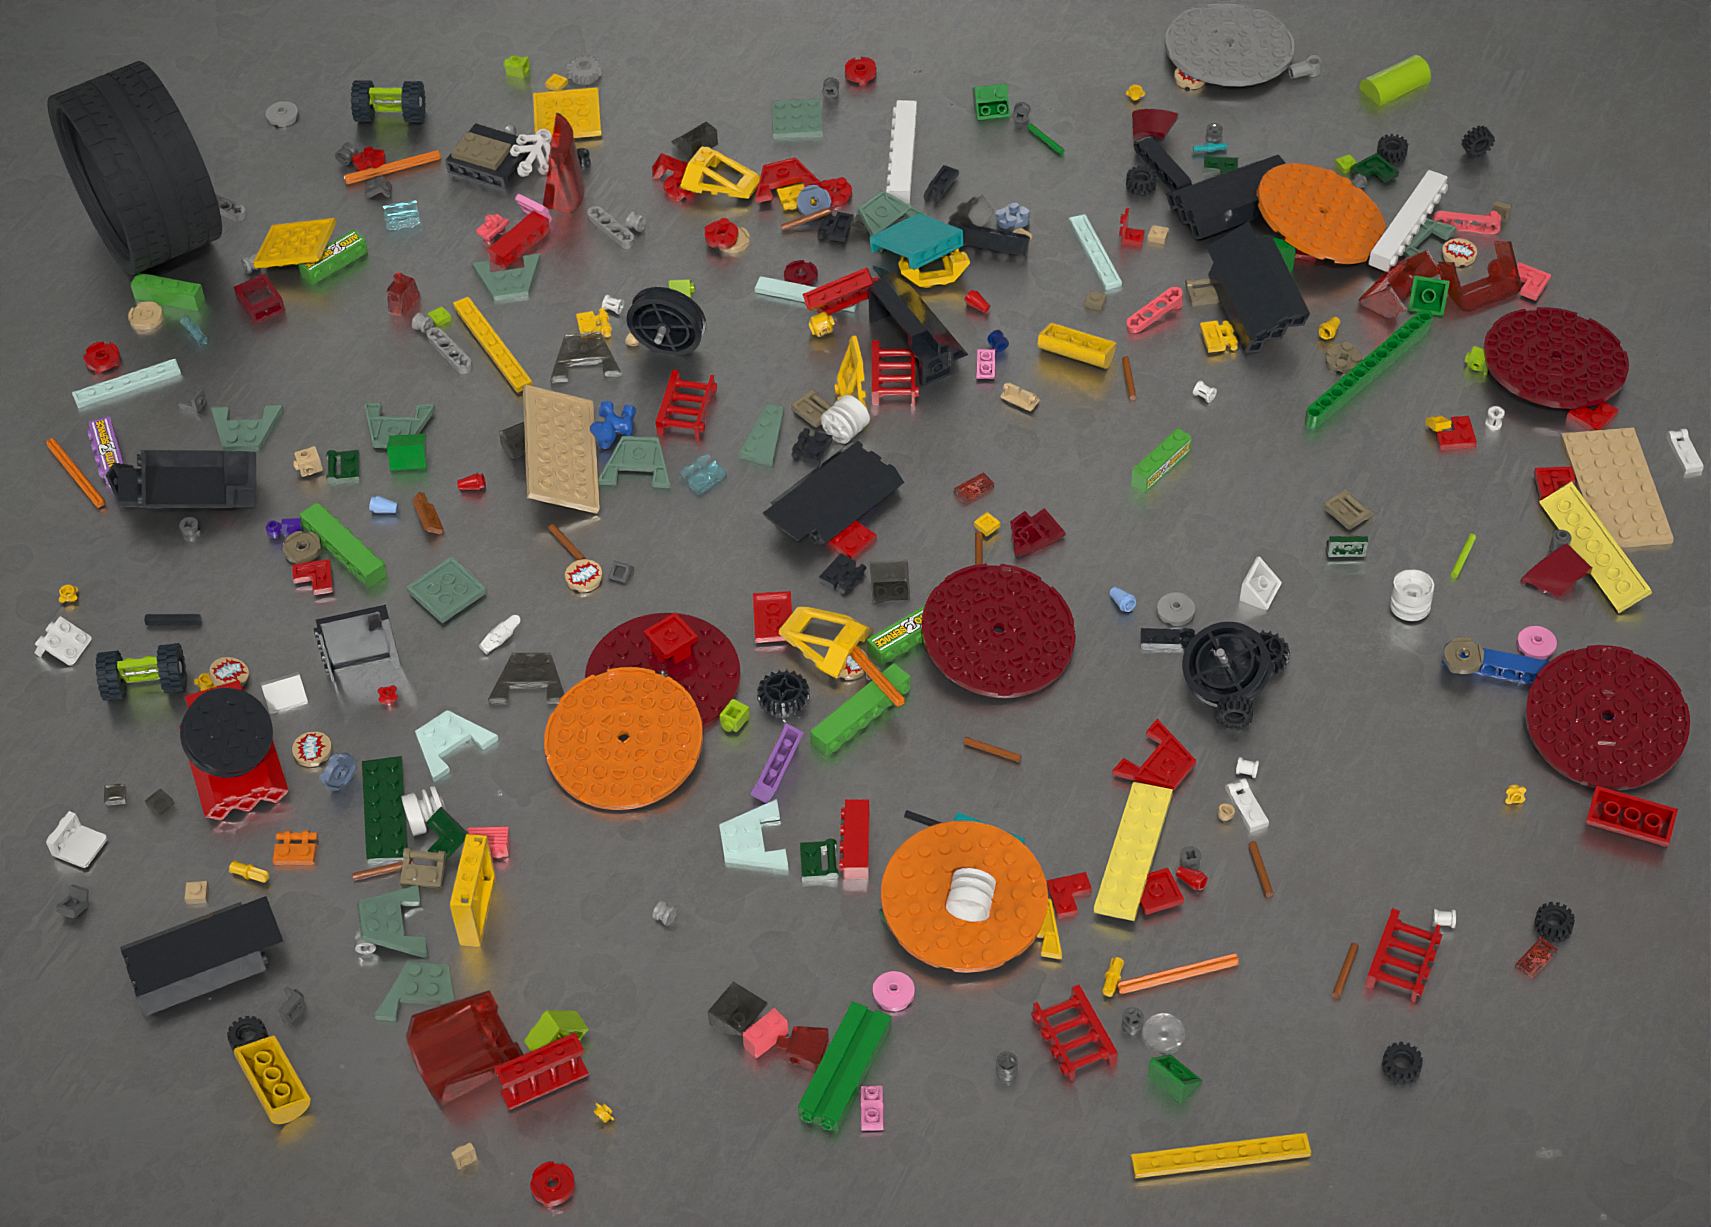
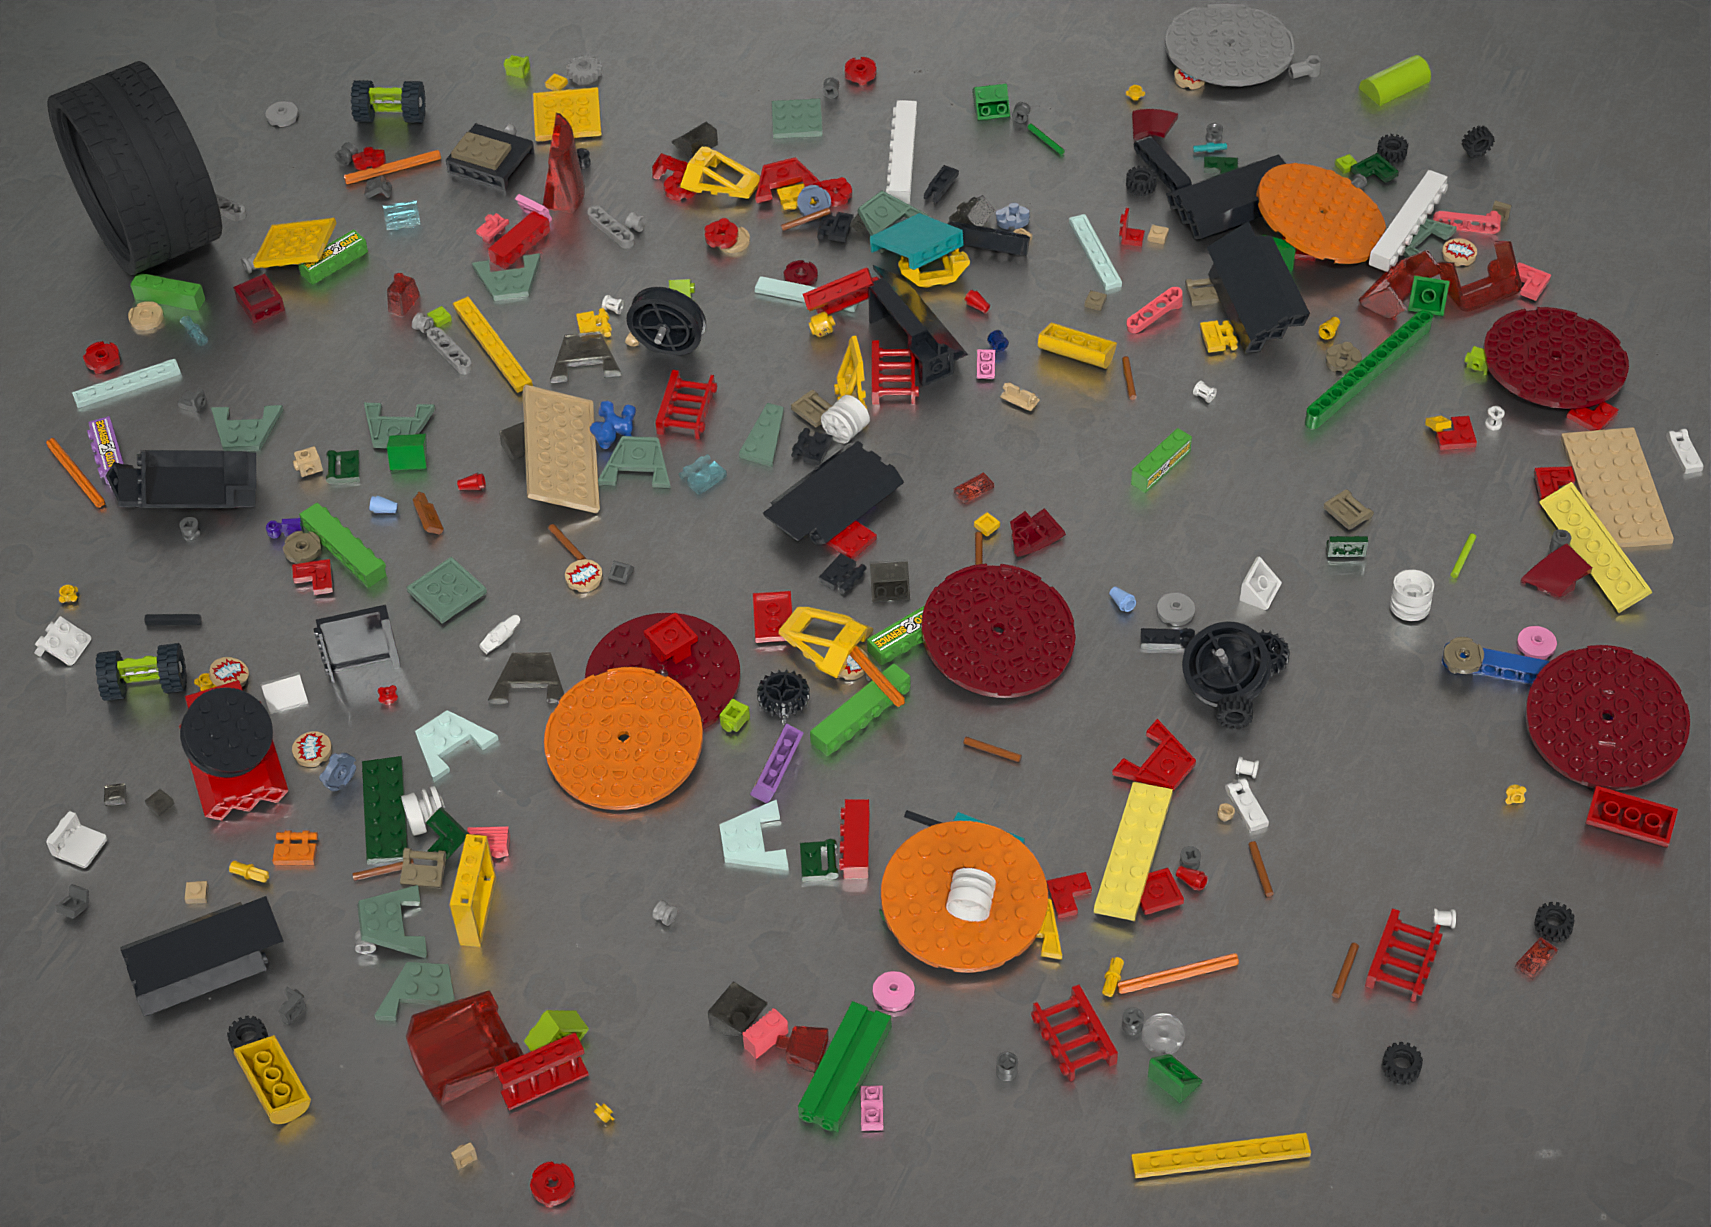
(543, 138): white plant -> none

